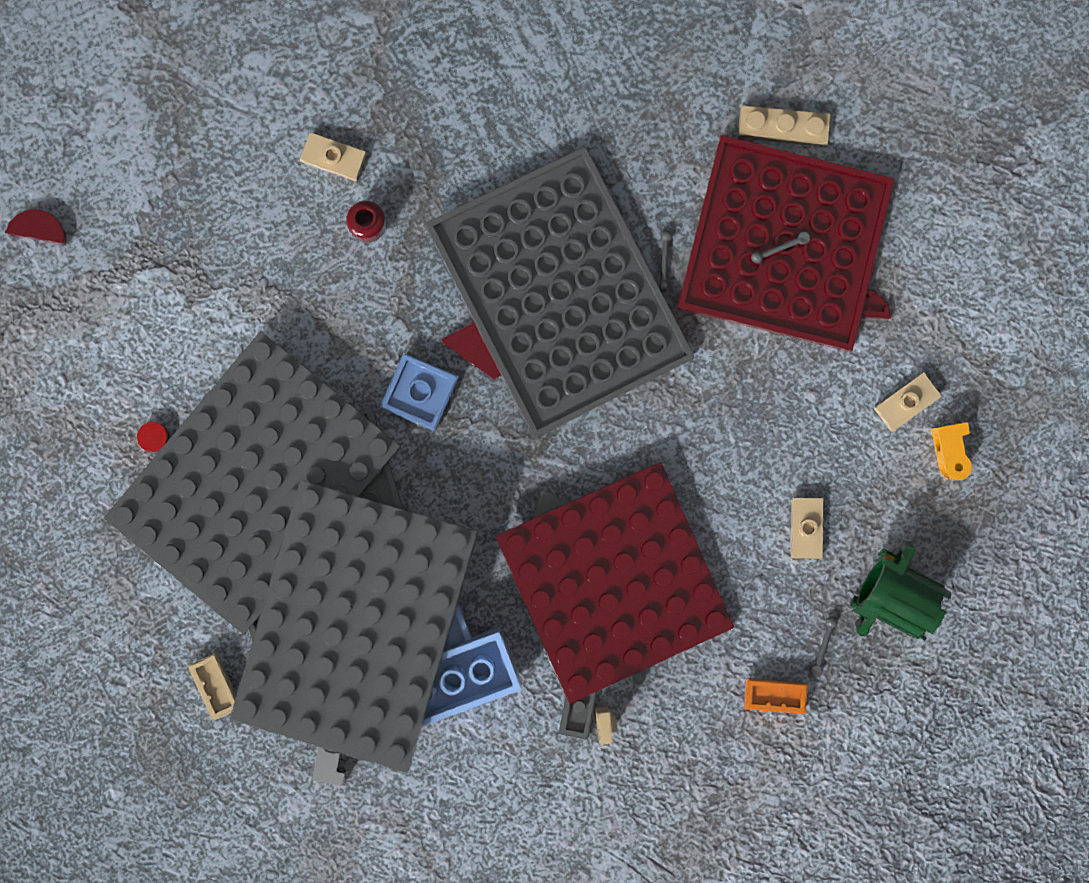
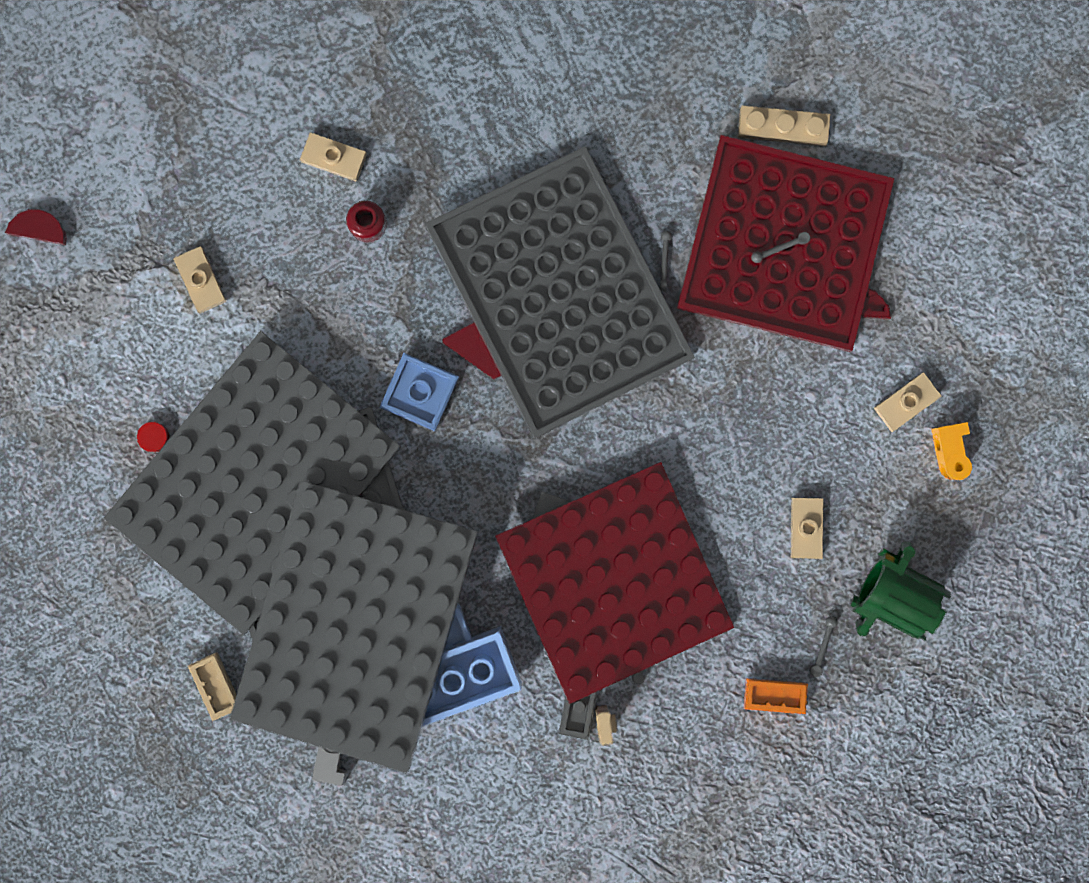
(200, 280): none -> tan plate

